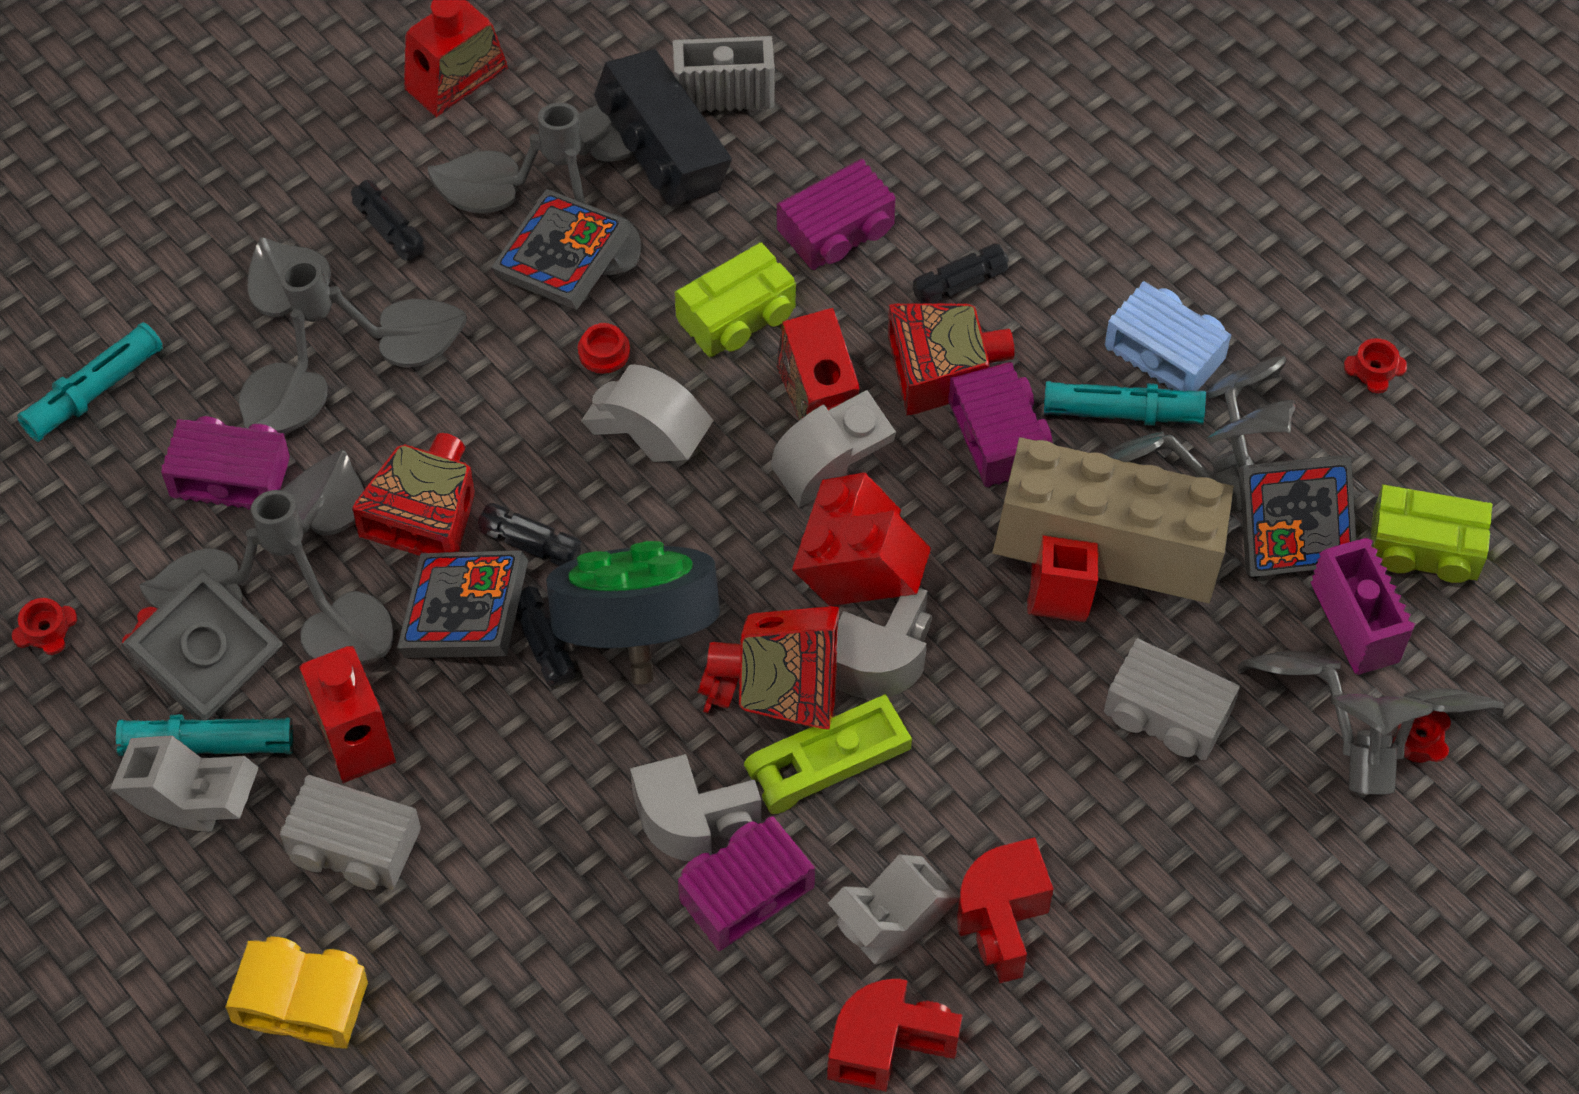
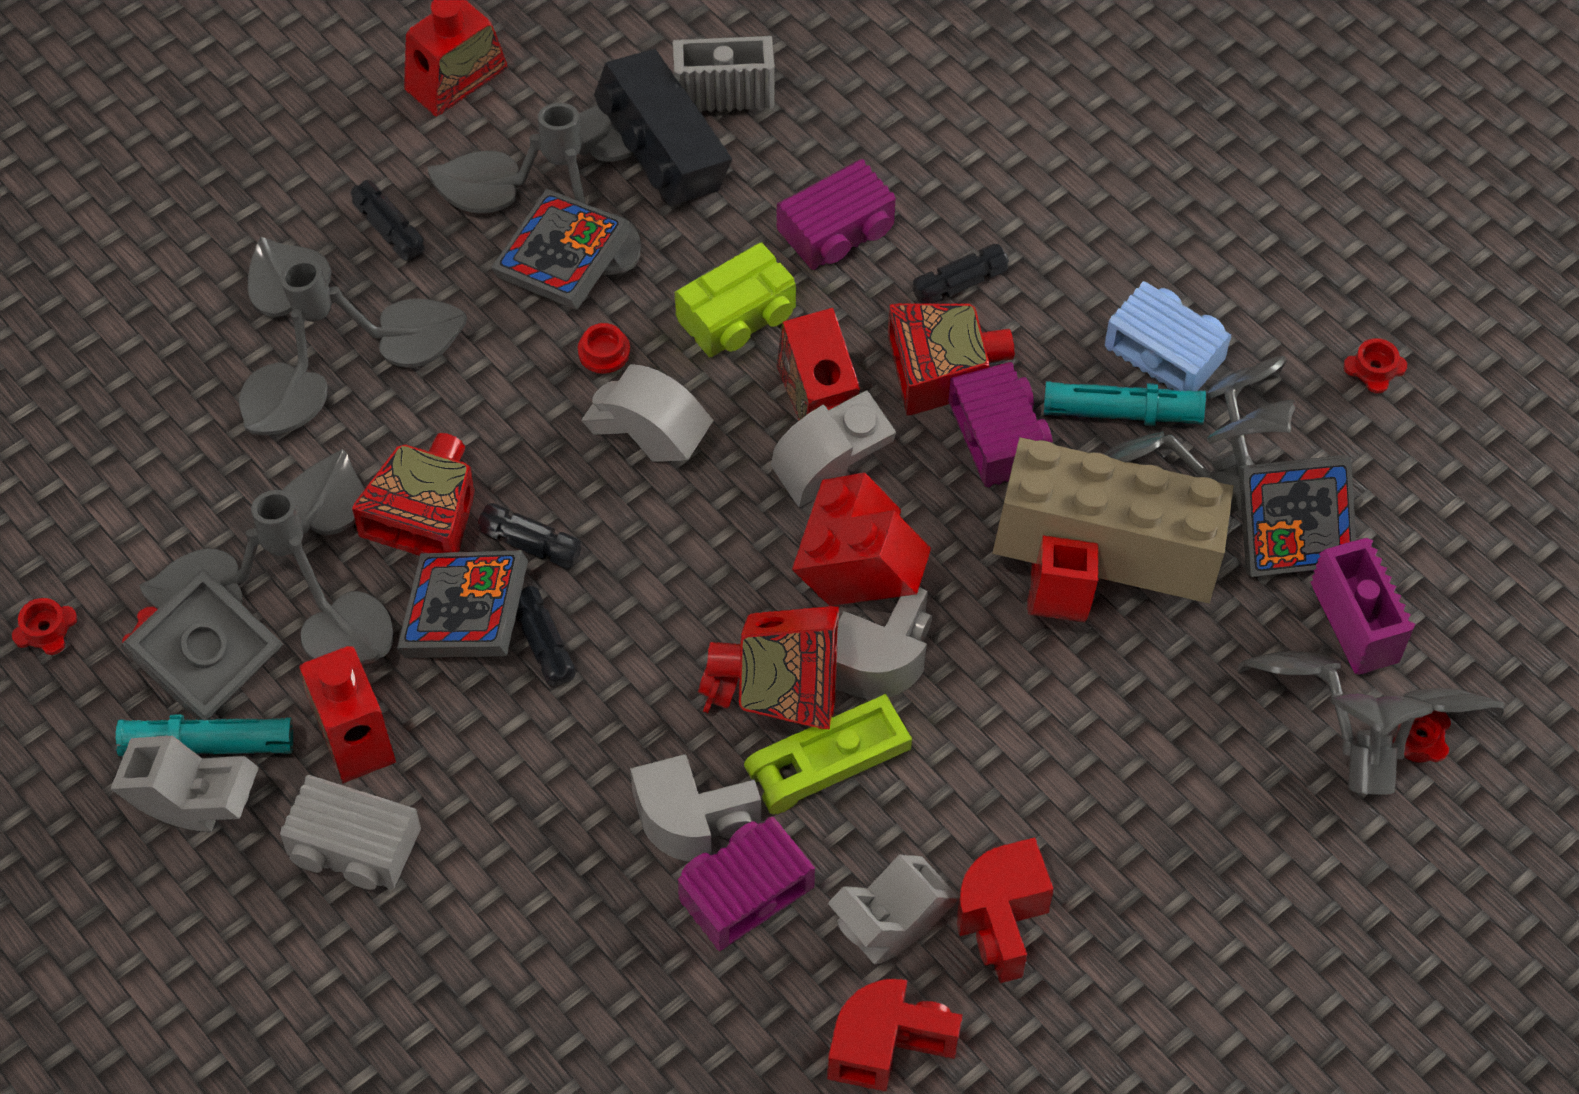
(74, 393): teal pin -> none
(224, 462): magenta brick -> none
(297, 992): yellow brick -> none
(633, 599): black wheel -> none
(1170, 700): light grey brick -> none
(1431, 533): lime brick -> none

